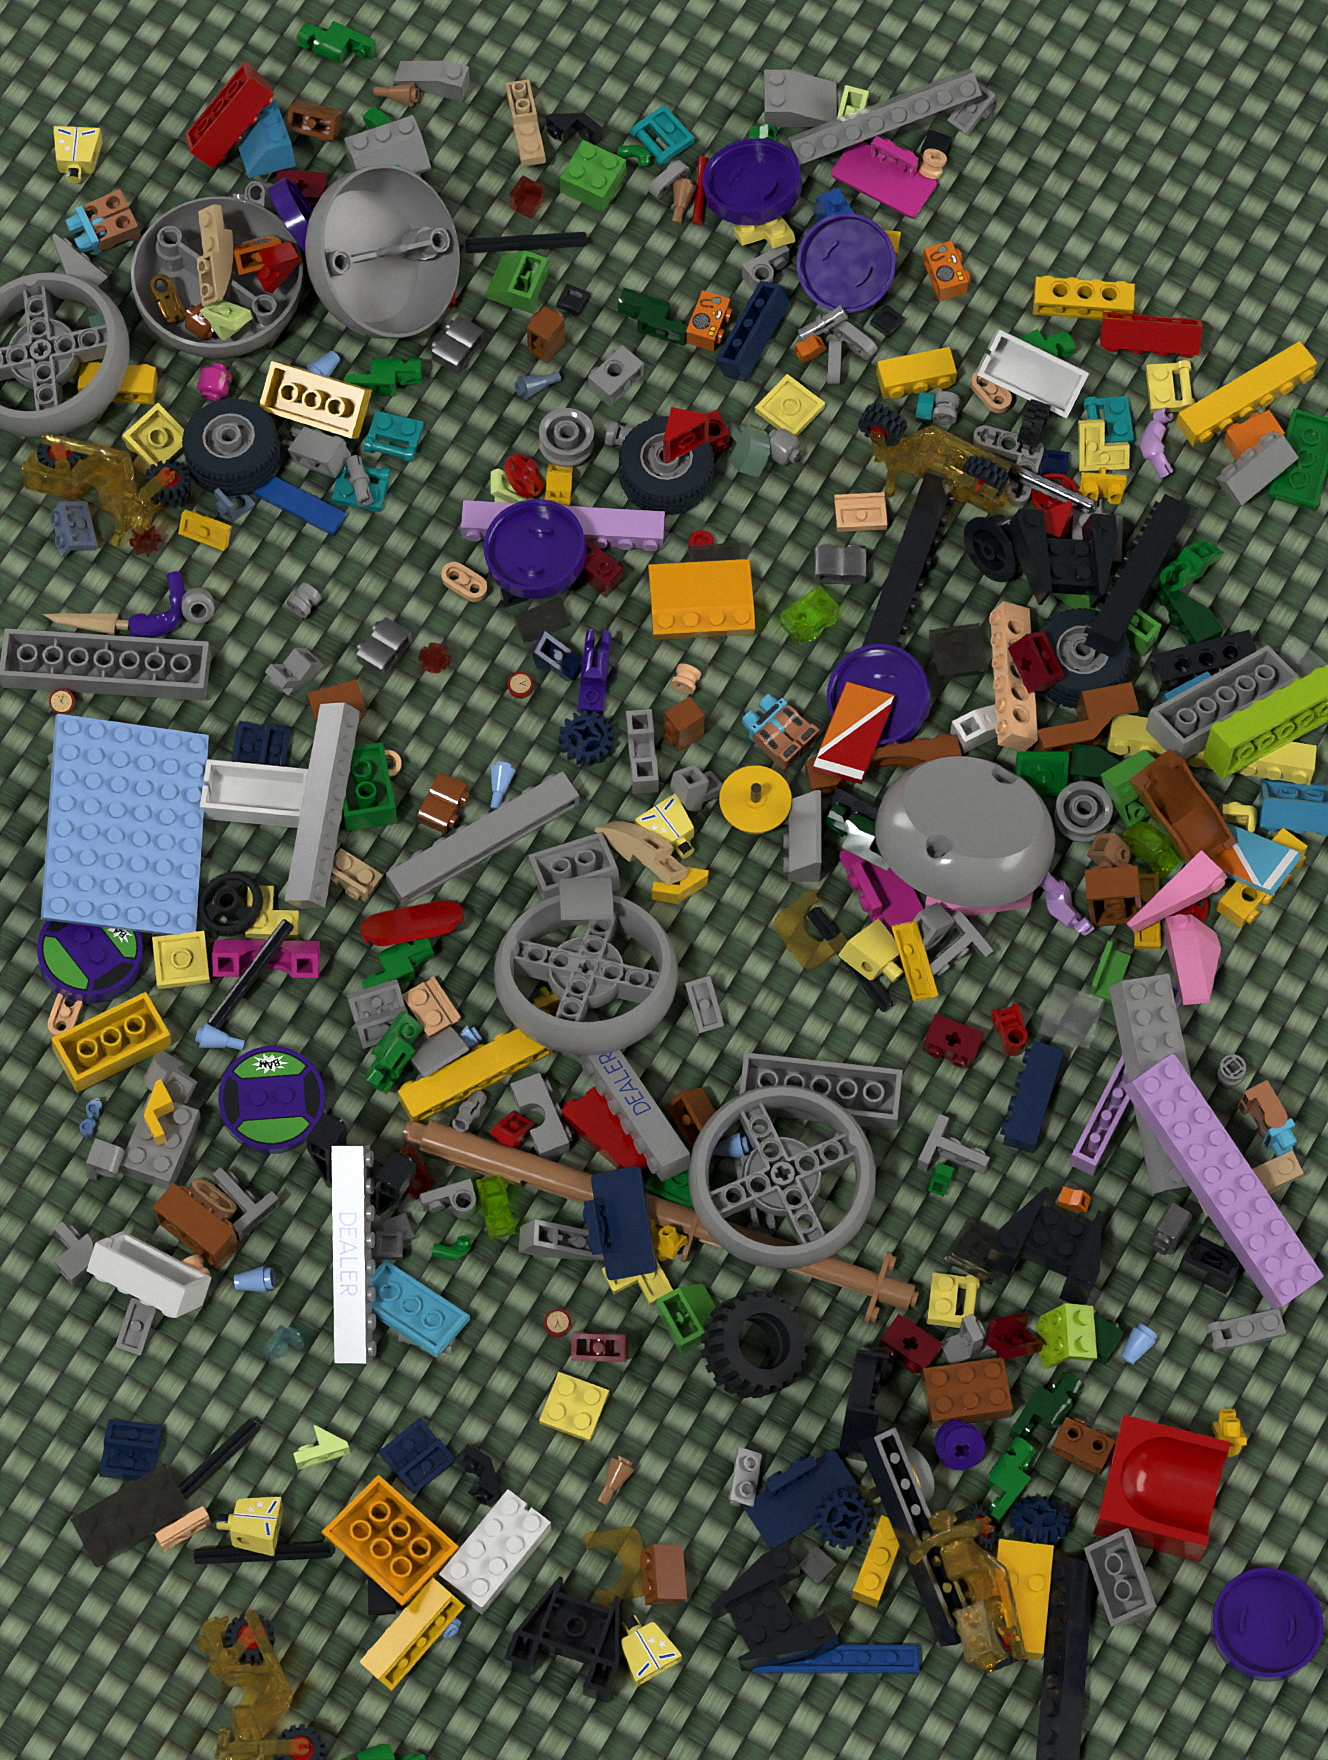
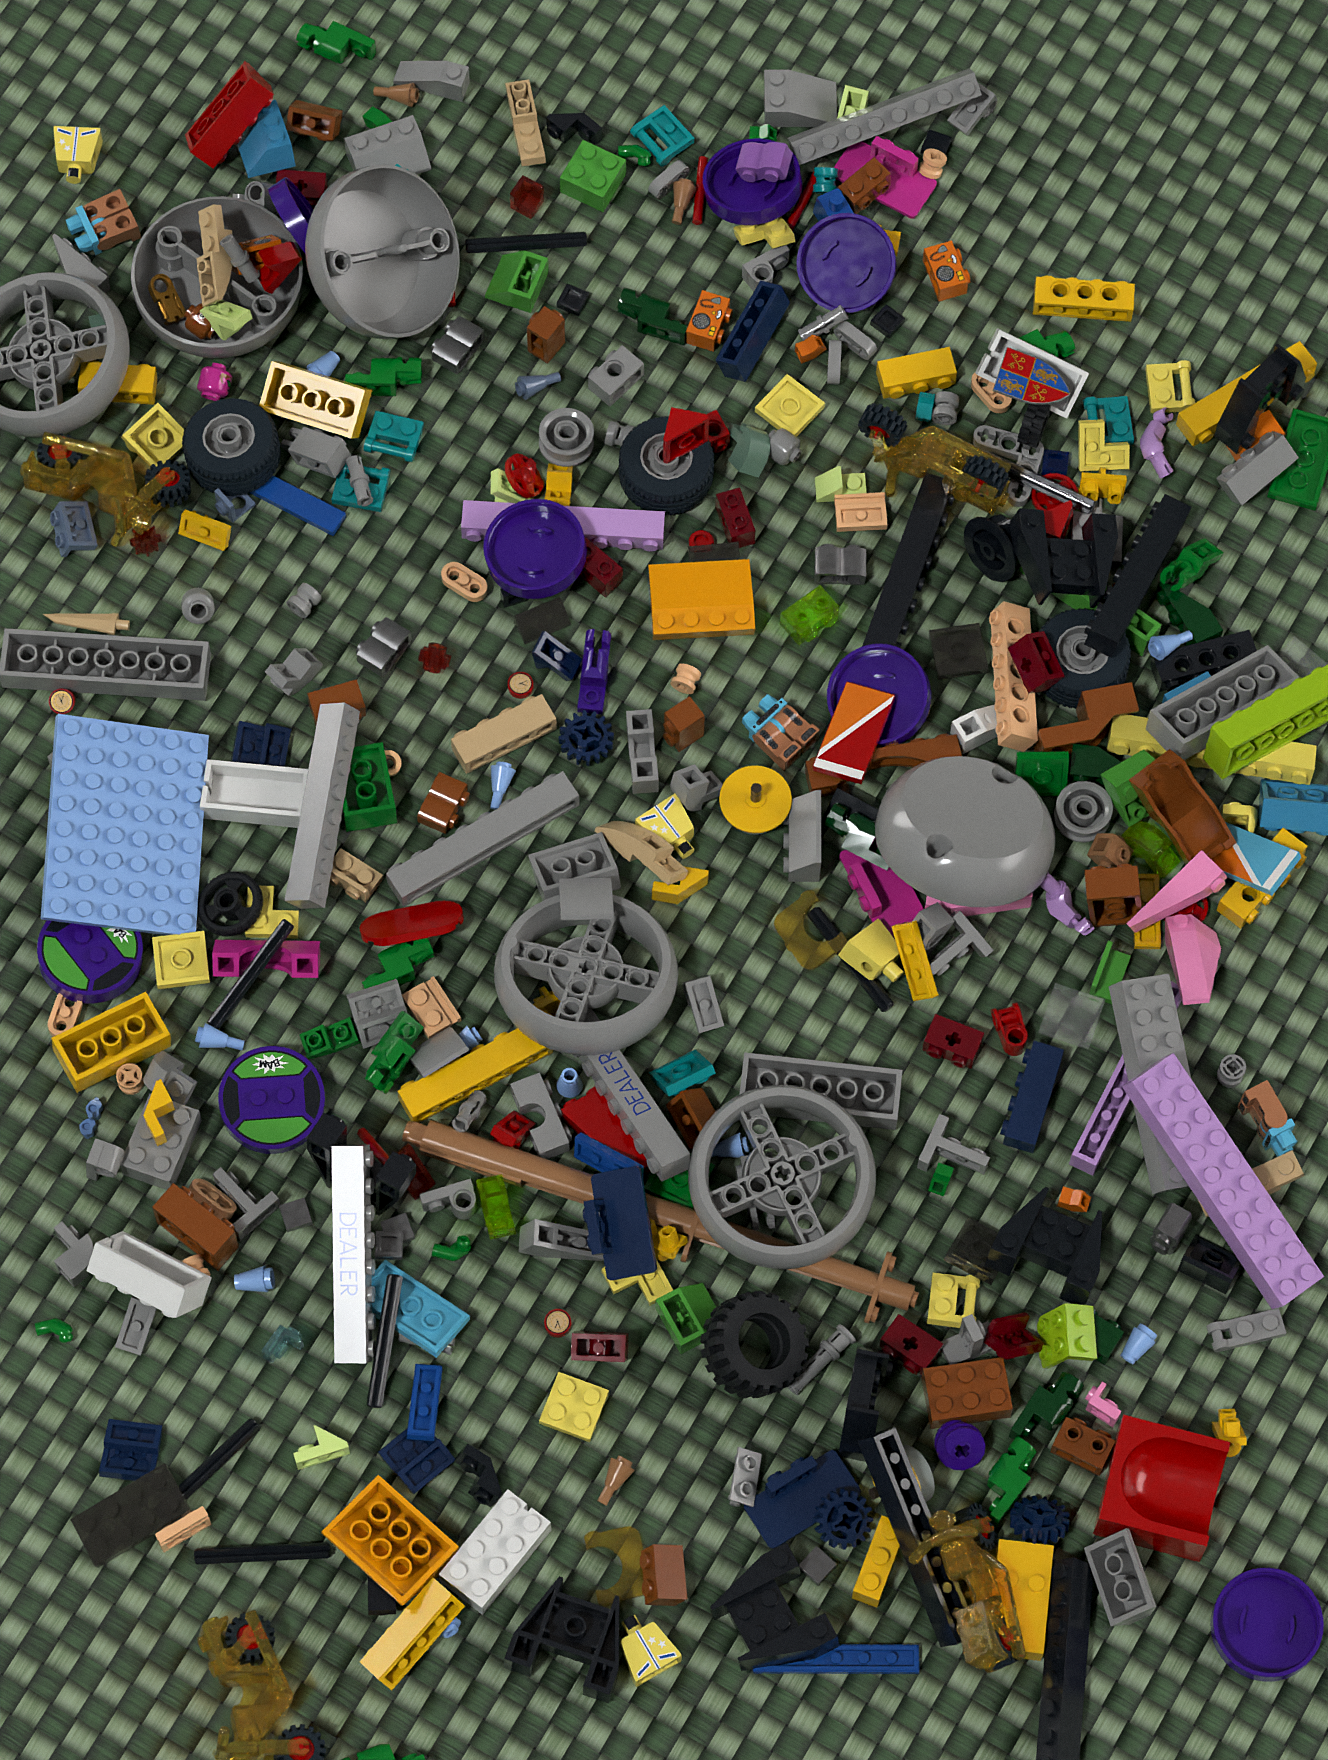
(57, 1327): none -> green arm
(128, 1073): none -> light nougat wheel
(162, 623): dark purple piece -> none
(239, 258): none -> light grey pin
(254, 1524): light yellow torso -> none
(295, 1215): none -> flat silver tile
(330, 1039): none -> green slope
(377, 1150): none -> red bar
(384, 1341): none -> black axle
(424, 1402): none -> blue tile
(503, 733): none -> tan brick
(569, 1083): none -> light blue cone
(601, 1156): none -> blue tile
(682, 1073): none -> teal plate
(735, 517): none -> dark red brick
(764, 161): none -> medium lavender brick
(801, 203): none -> red bar
(823, 186): none -> teal wheel
(828, 1351): none -> light grey pin
(836, 483): none -> yellowish green slope
(866, 185): none -> dark orange brick
(1029, 379): none -> shield
(1103, 1409): none -> bright pink bracket
(1150, 333): red brick -> none
(1165, 644): none -> light blue cone
(1276, 378): none -> black wedge

